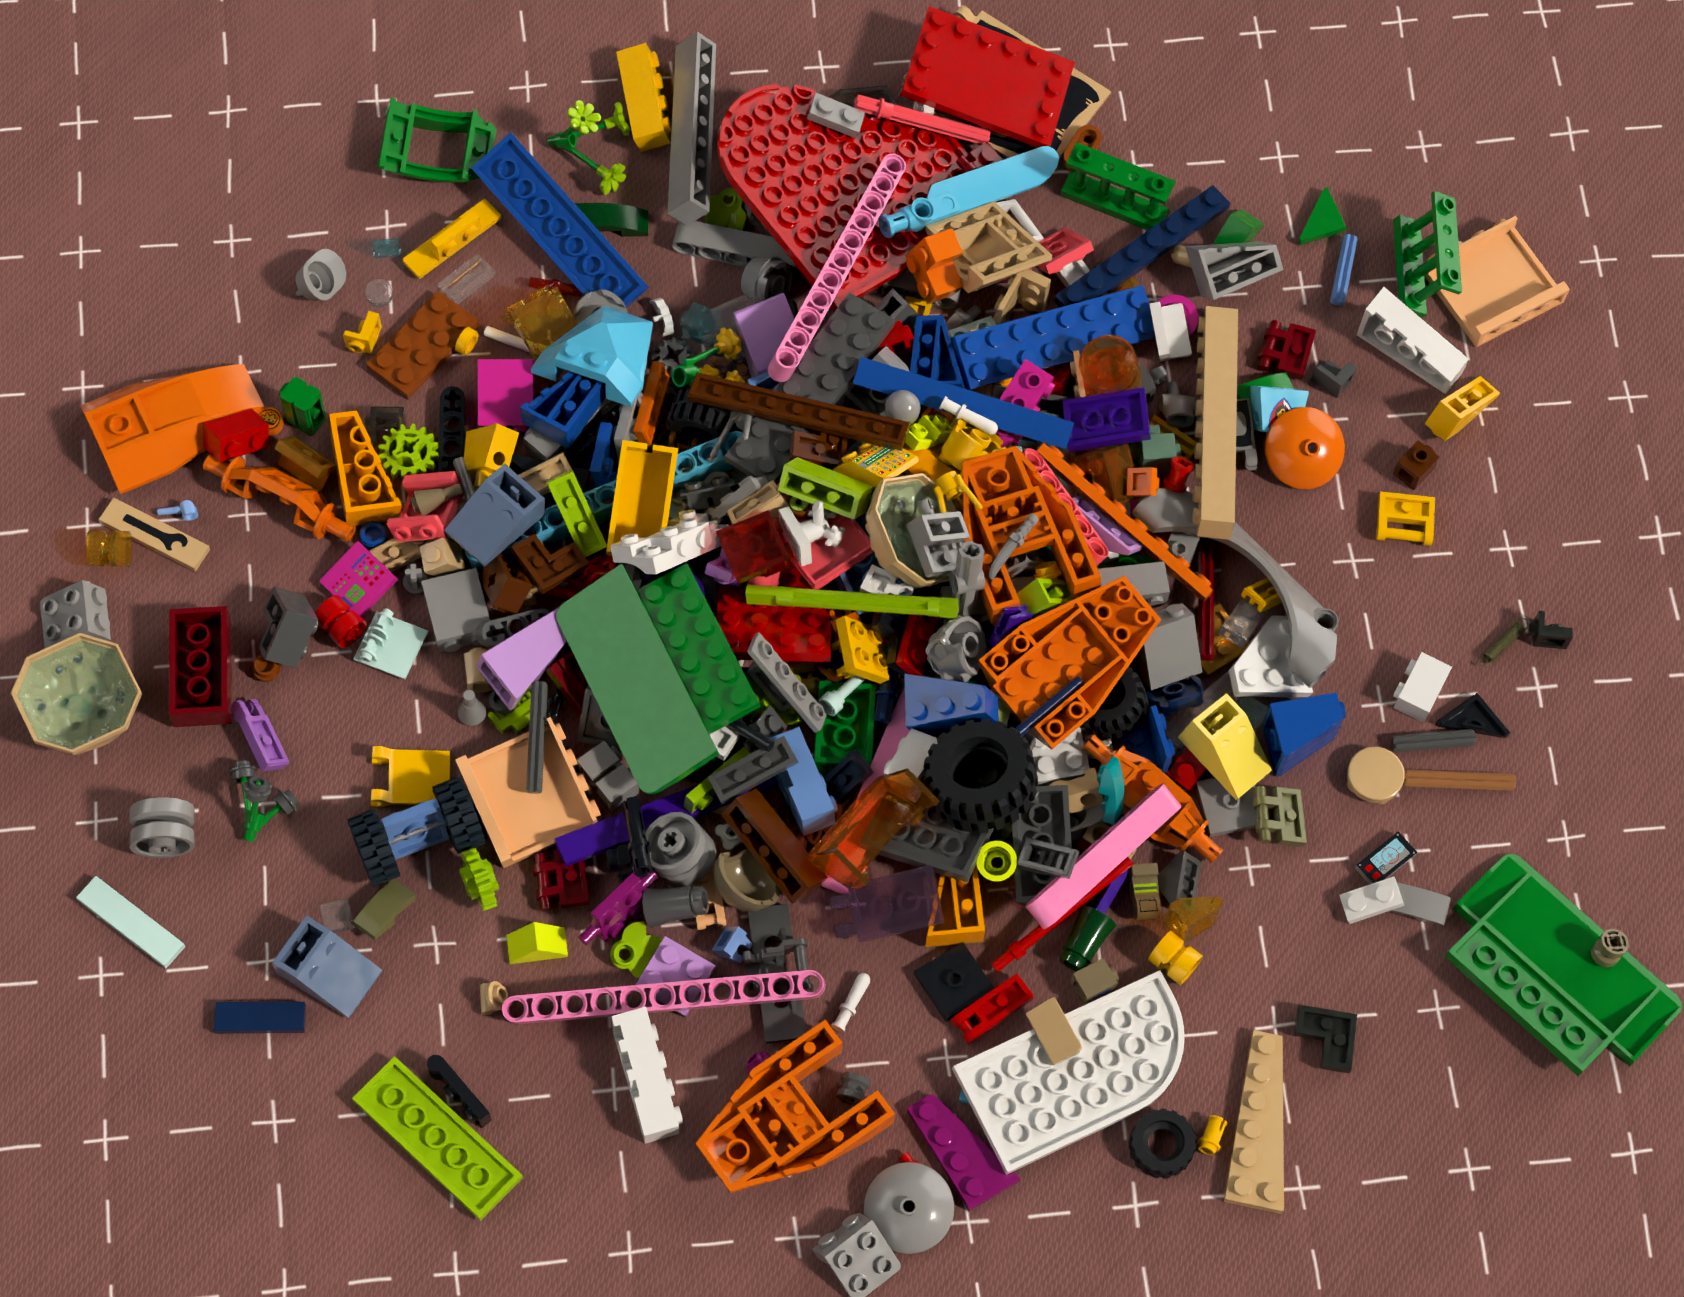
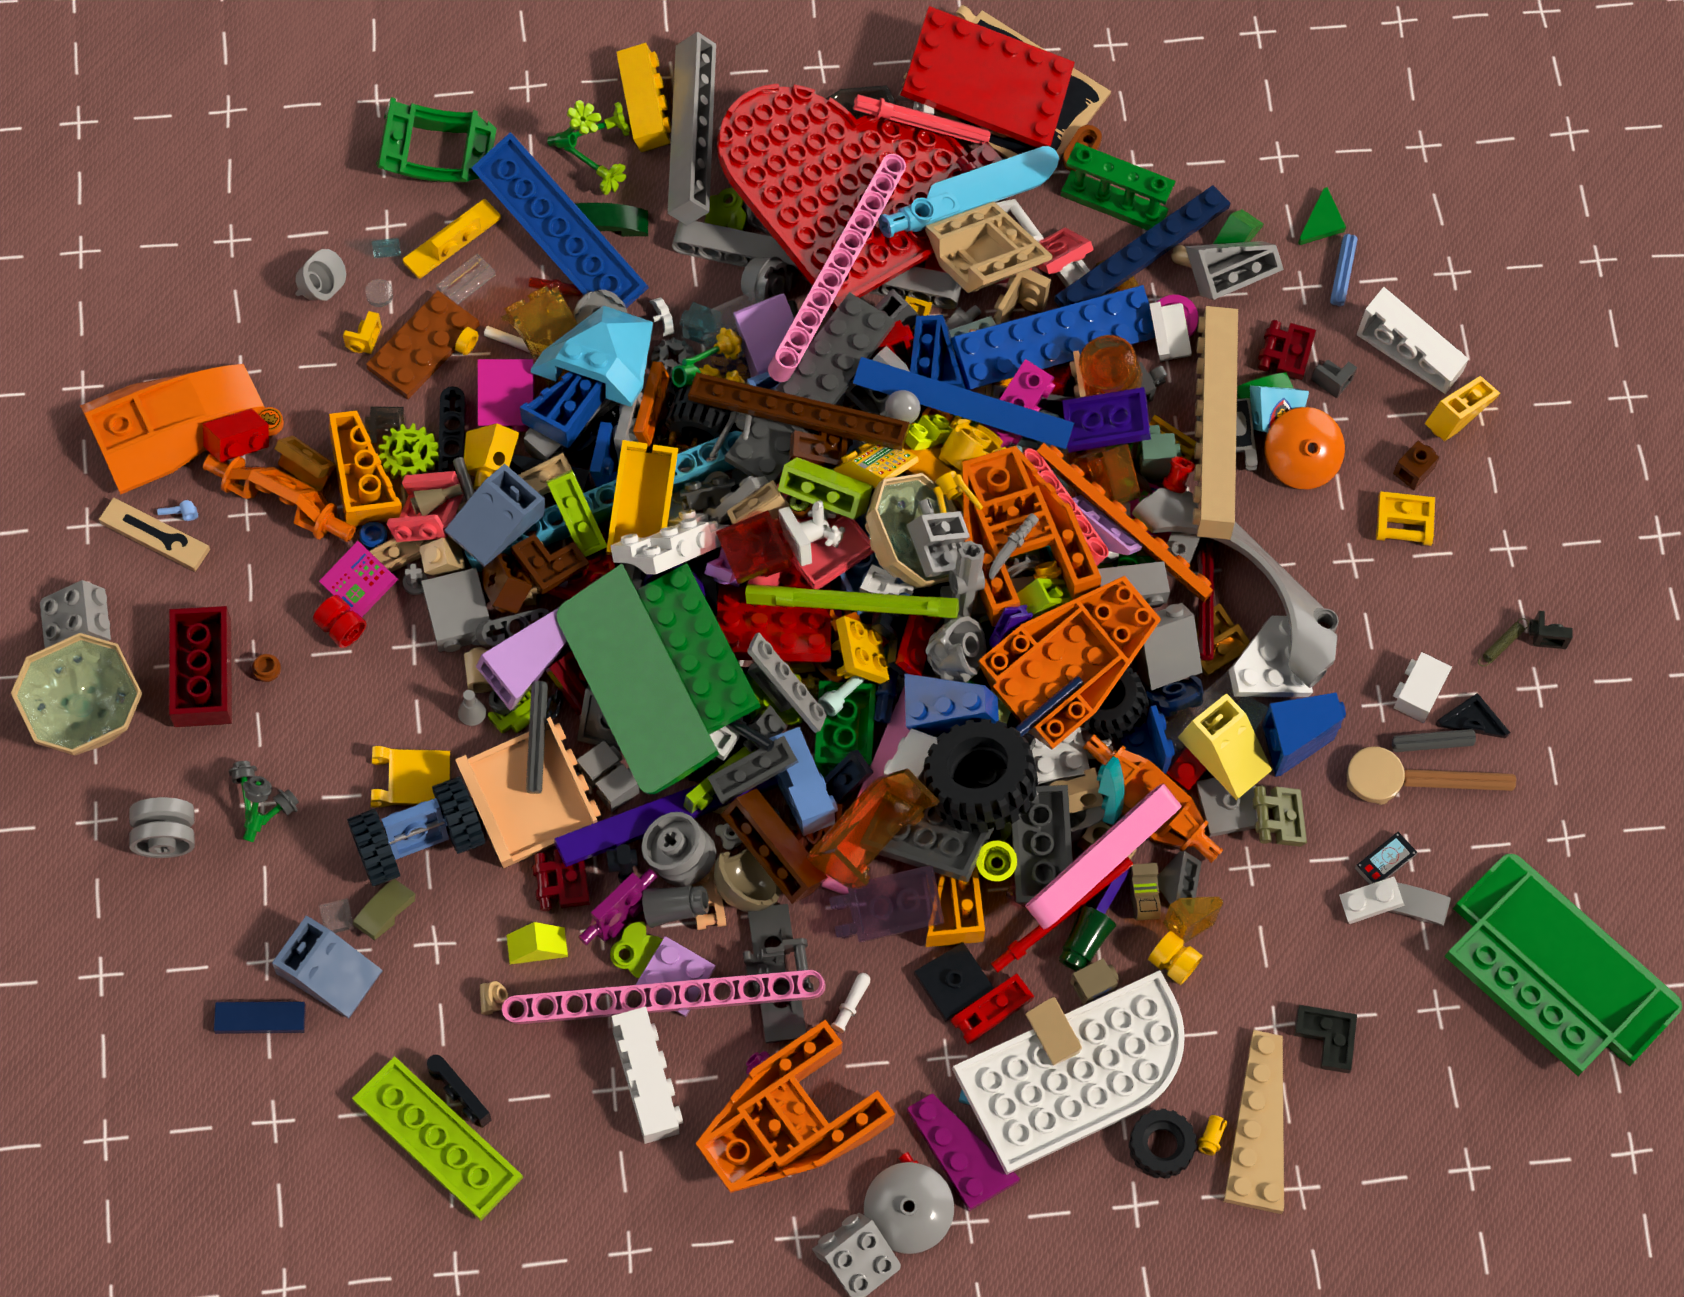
(108, 548): clear yellow wheel -> none
(130, 922): light aqua tile -> none
(260, 735): medium lavender hinge -> none
(289, 627): dark grey brick -> none
(302, 405): green brick -> none
(390, 644): light aqua hinge -> none
(479, 879): lime gear -> none
(638, 845): black pin -> none
(728, 943): medium blue tile -> none
(835, 115): light grey plate -> none
(852, 1088): dark grey wheel -> none
(934, 266): orange brick -> none
(980, 422): white piece -> none
(1030, 851): dark grey slope -> none
(1142, 482): orange tile -> none
(1176, 407): light grey piece -> none
(1242, 622): clear plate -> none
(1266, 599): yellow tile -> none
(1410, 249): green fence -> none
(1499, 284): light nougat panel -> none
(1609, 948): dark tan wheel -> none

